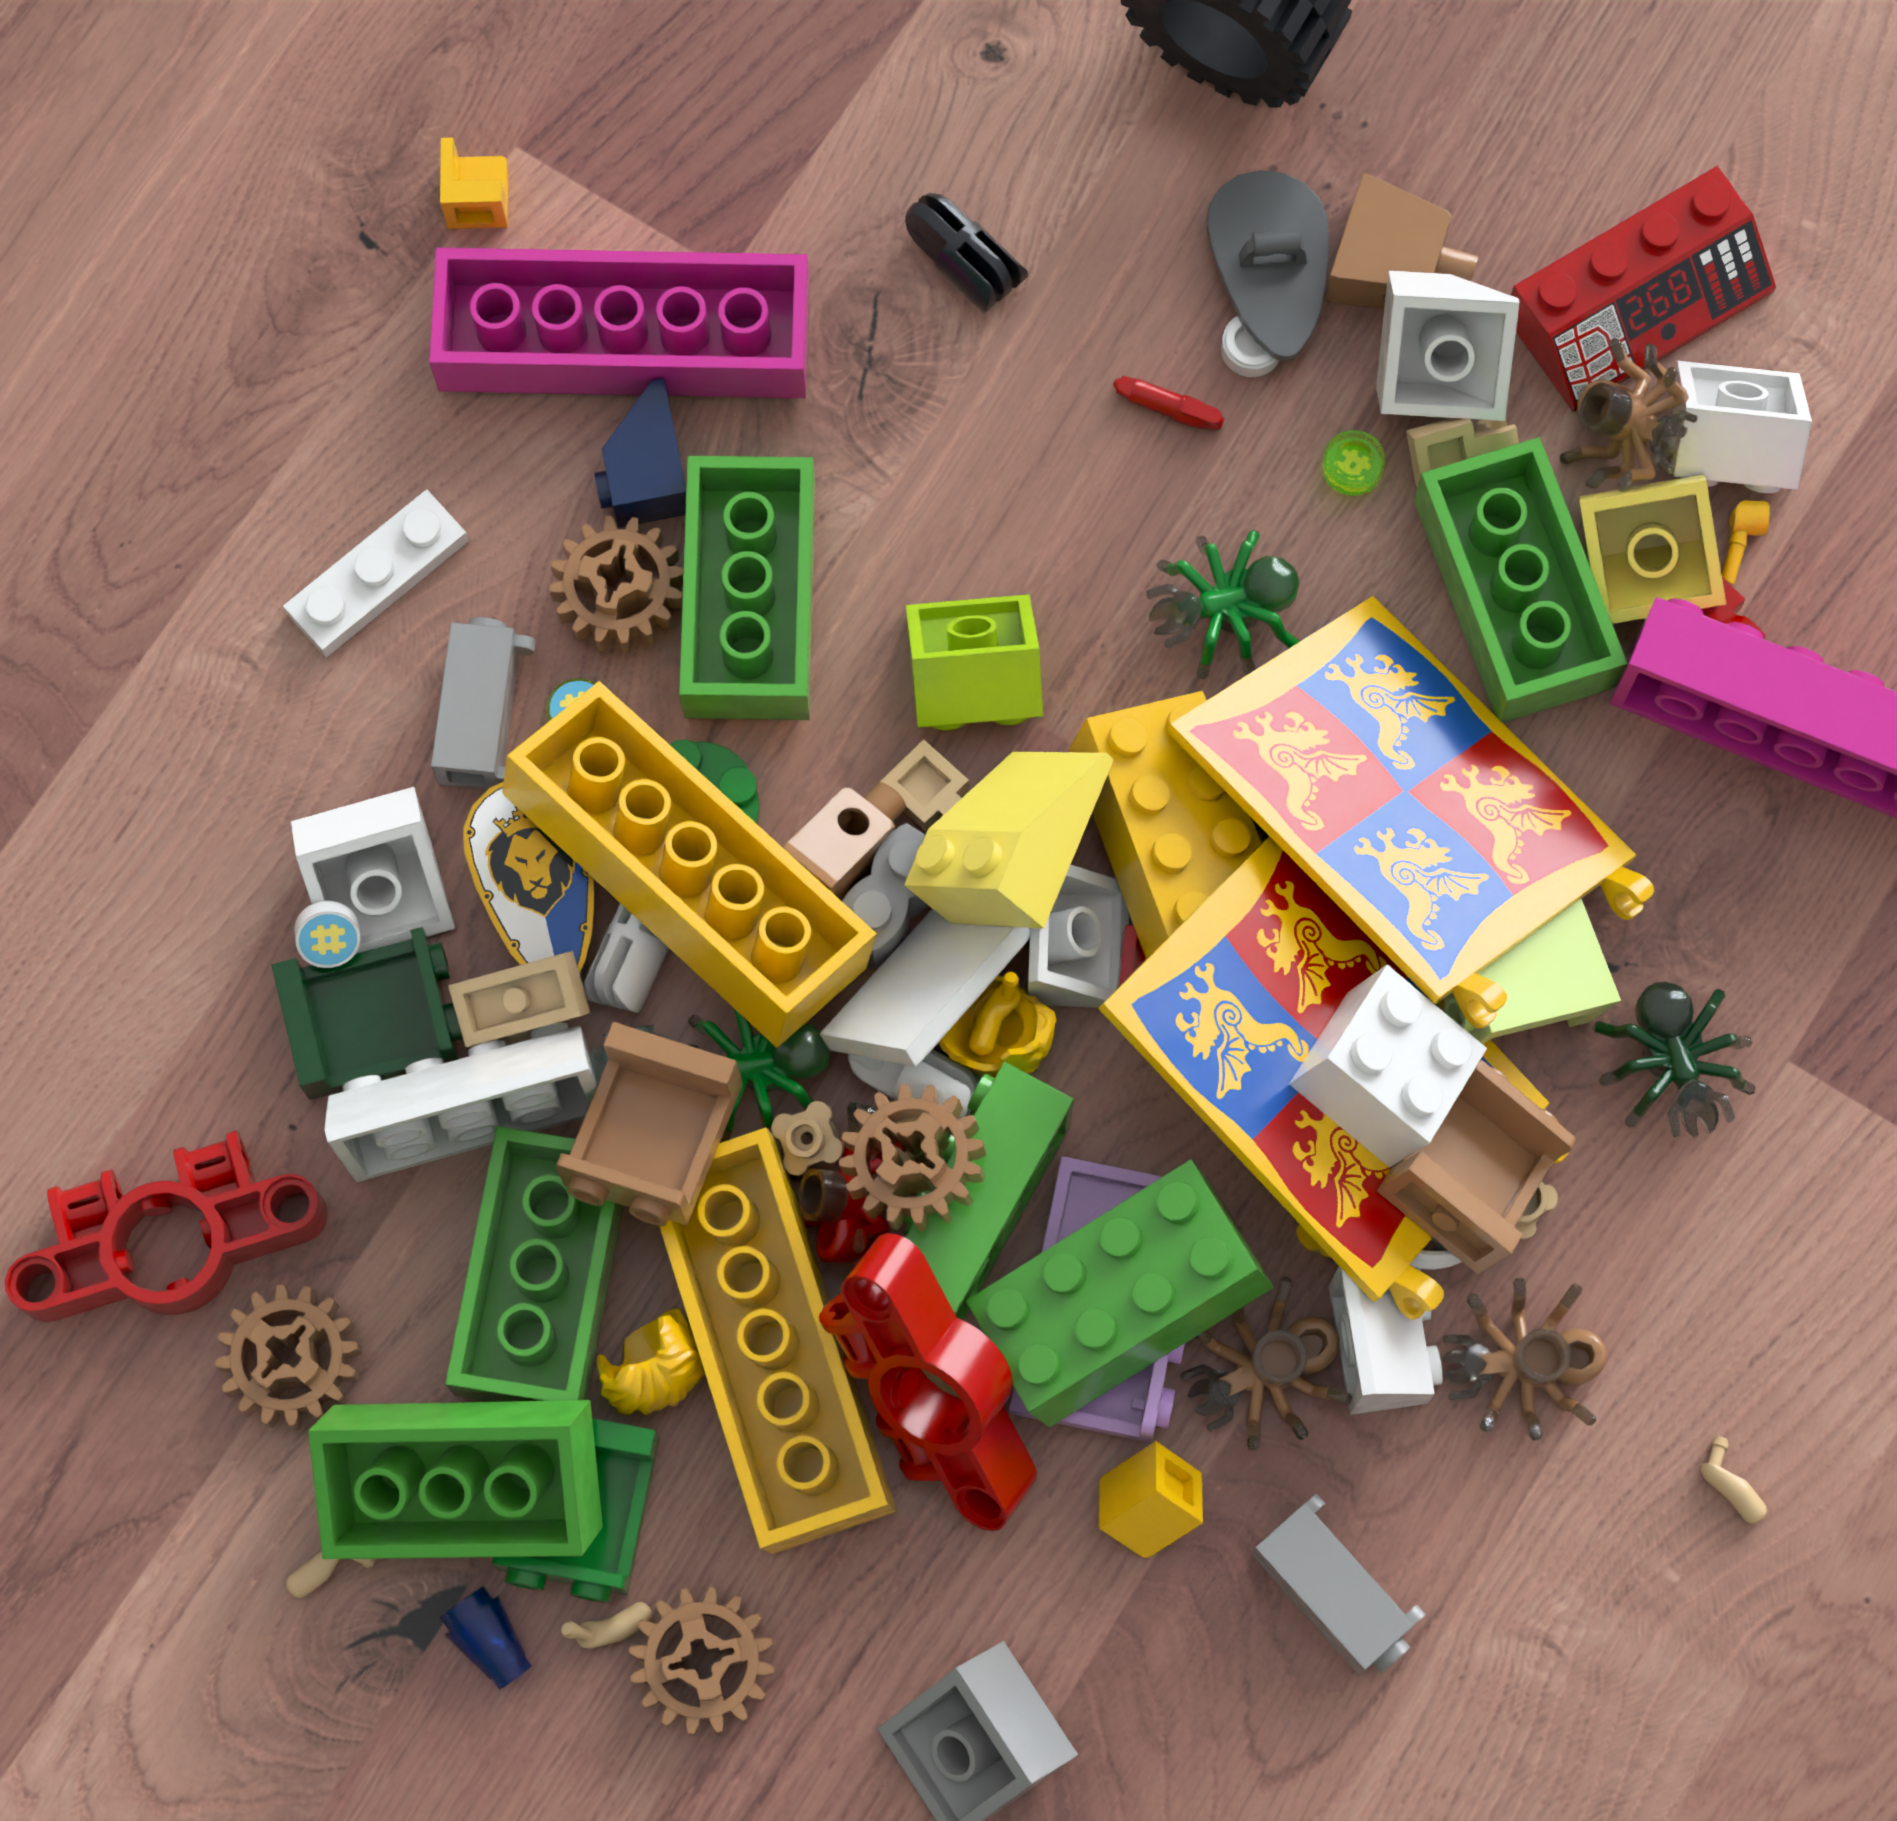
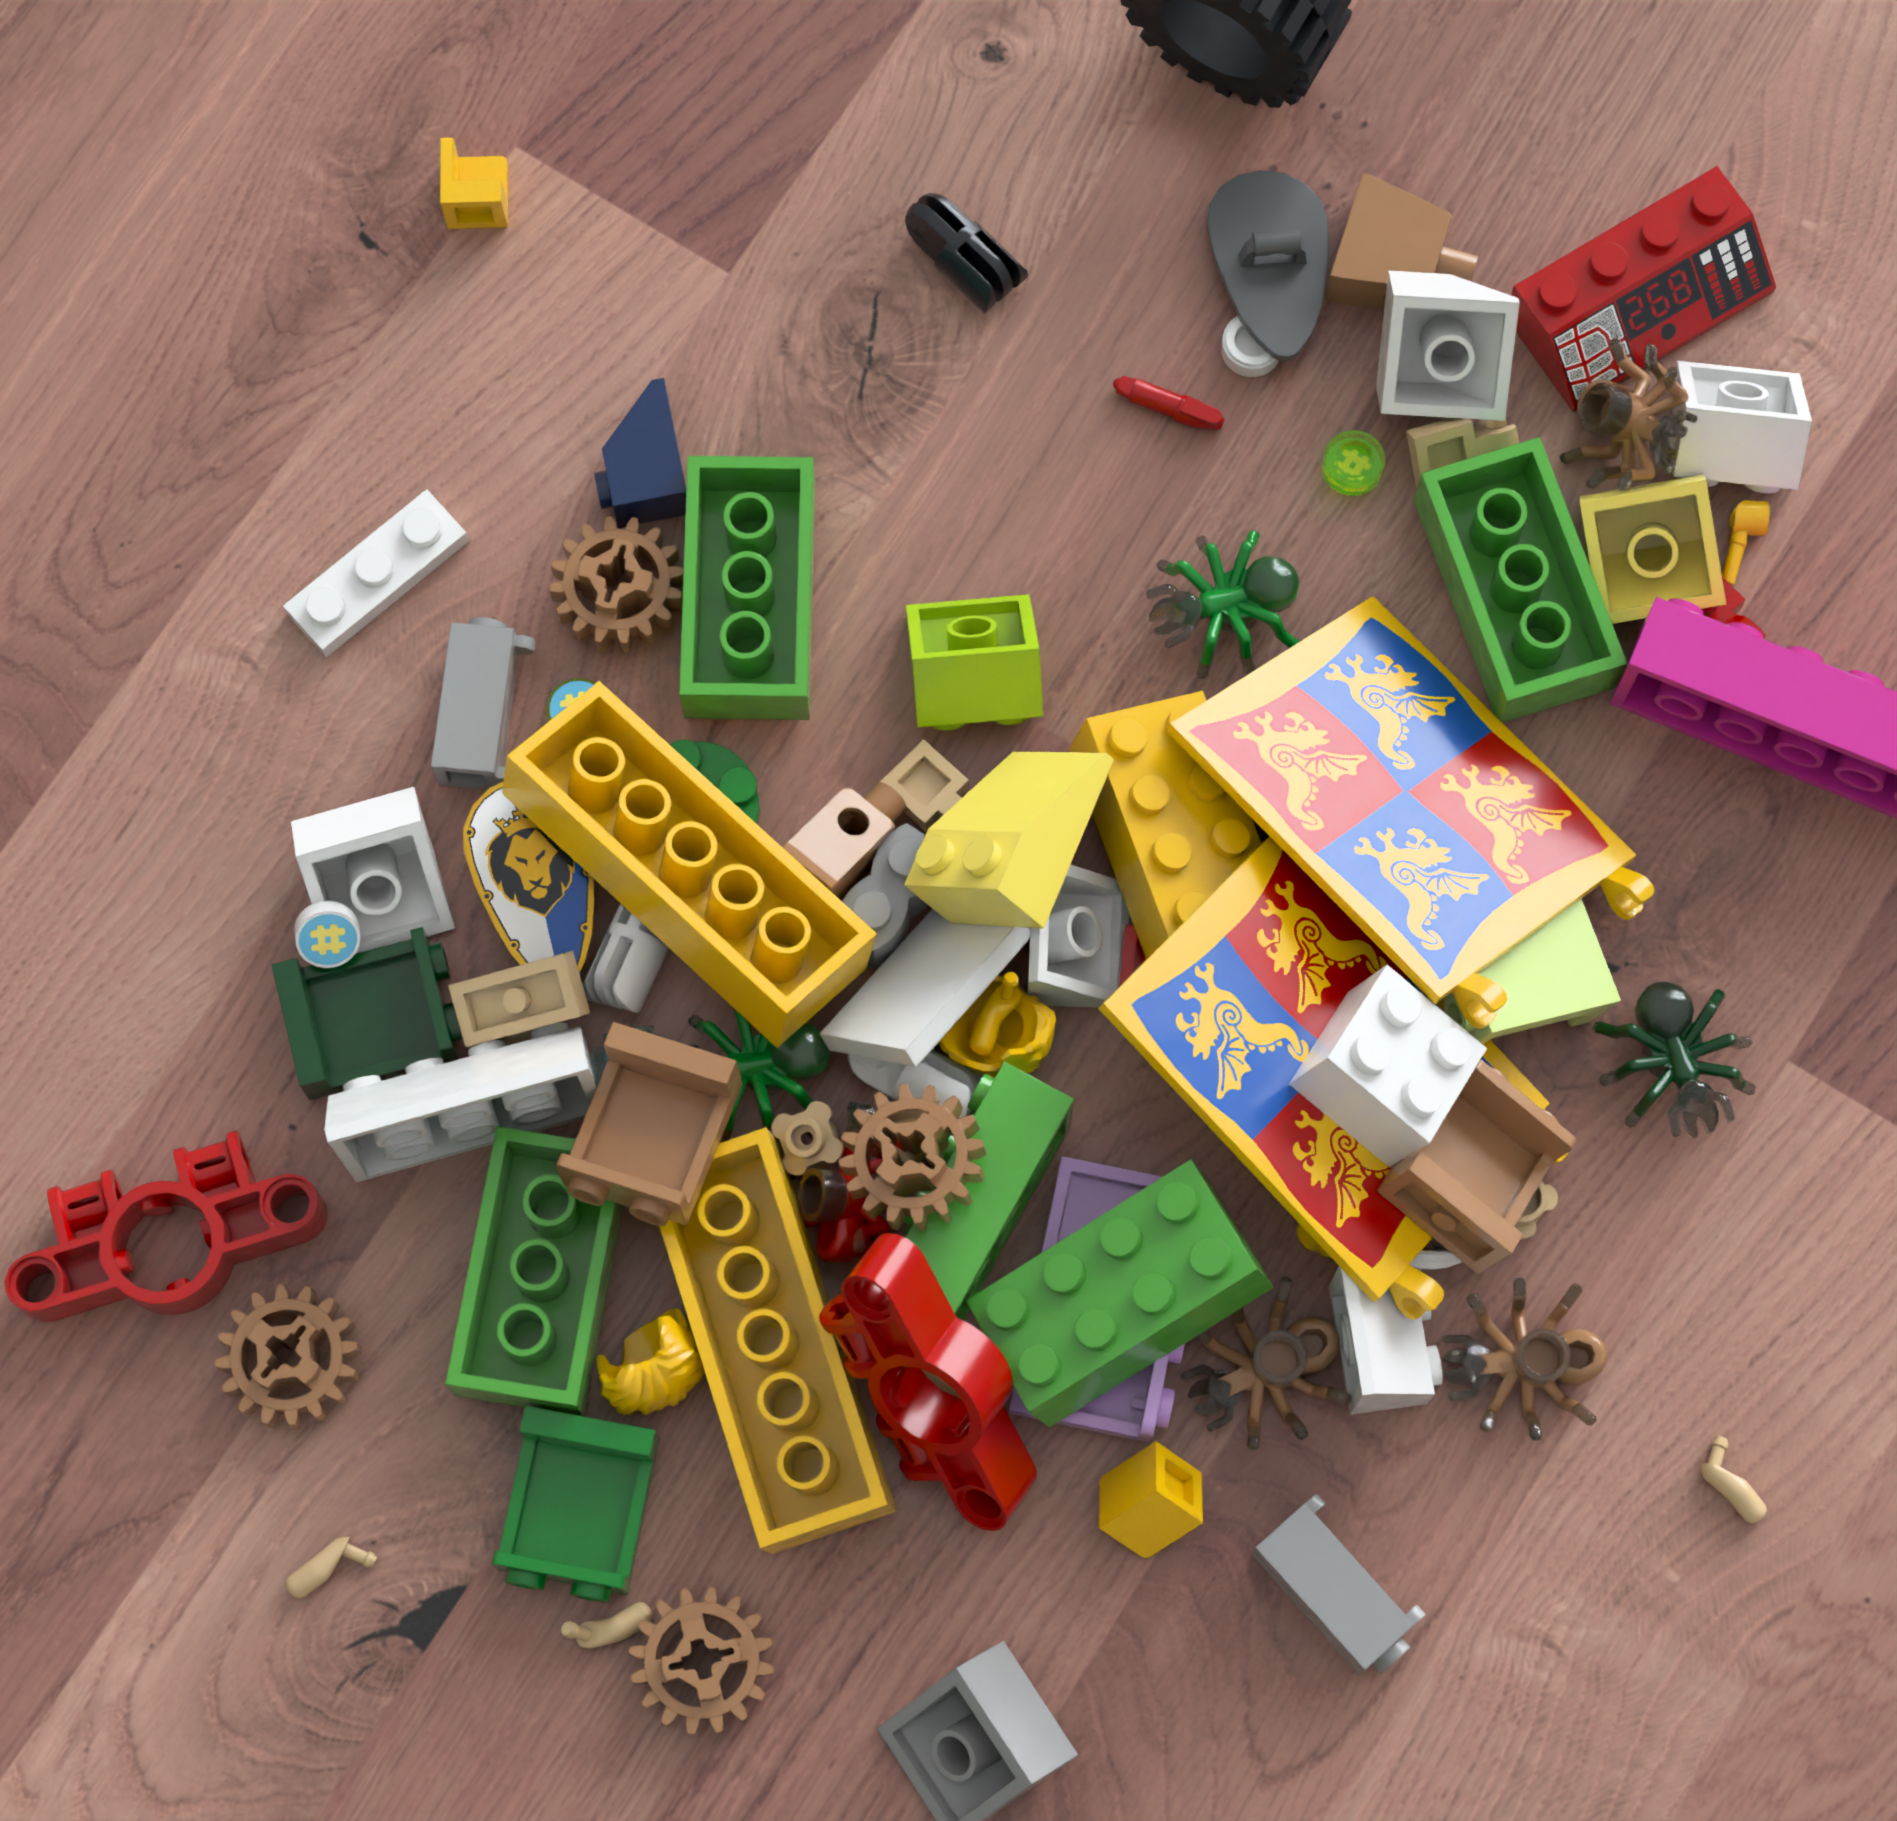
(456, 1479): bright green brick -> none
(486, 1637): clear blue cone -> none
(620, 322): dark pink brick -> none

